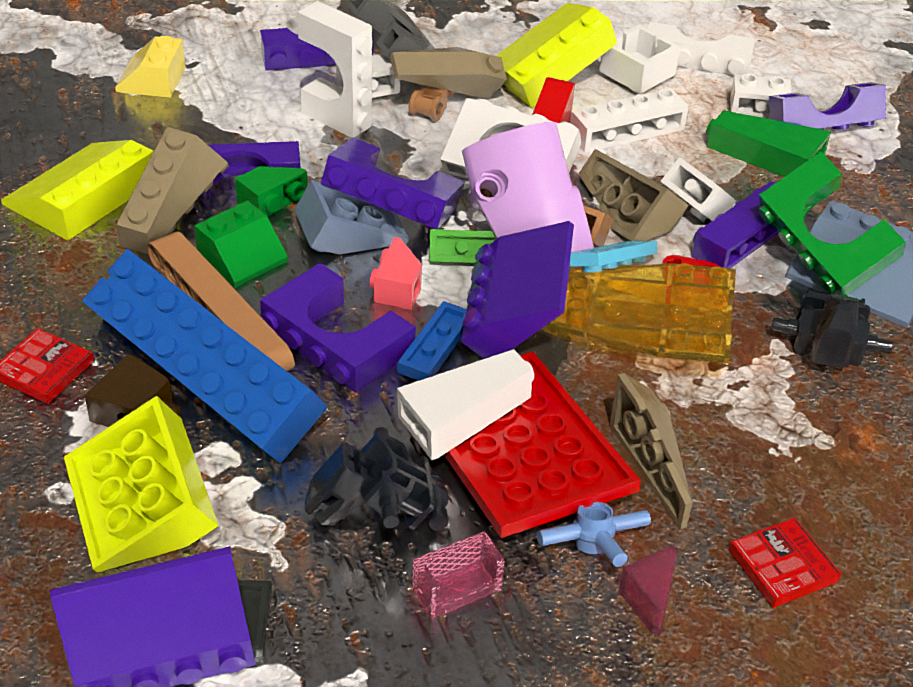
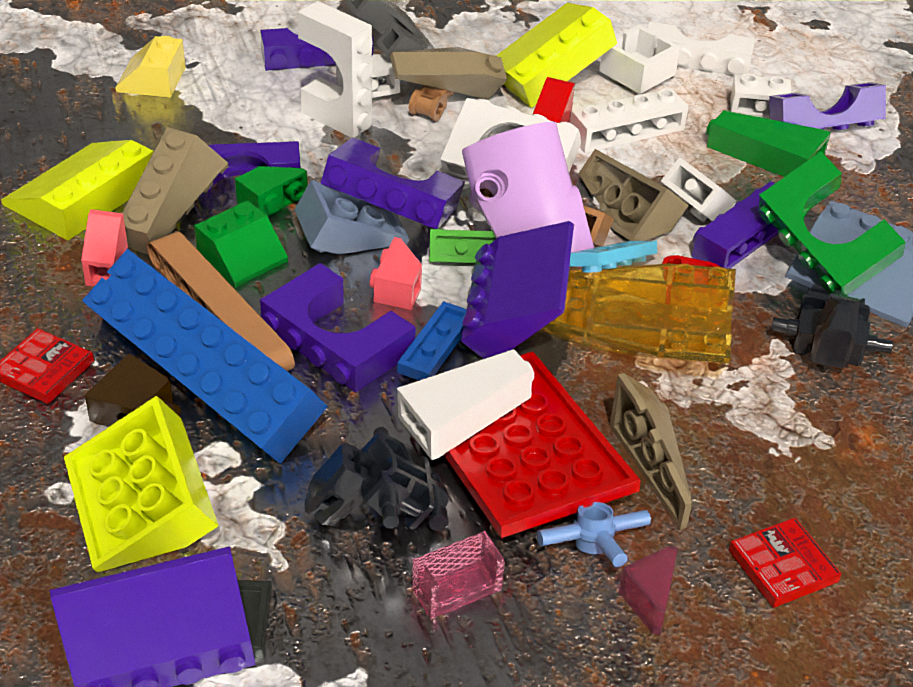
(103, 244): none -> coral slope

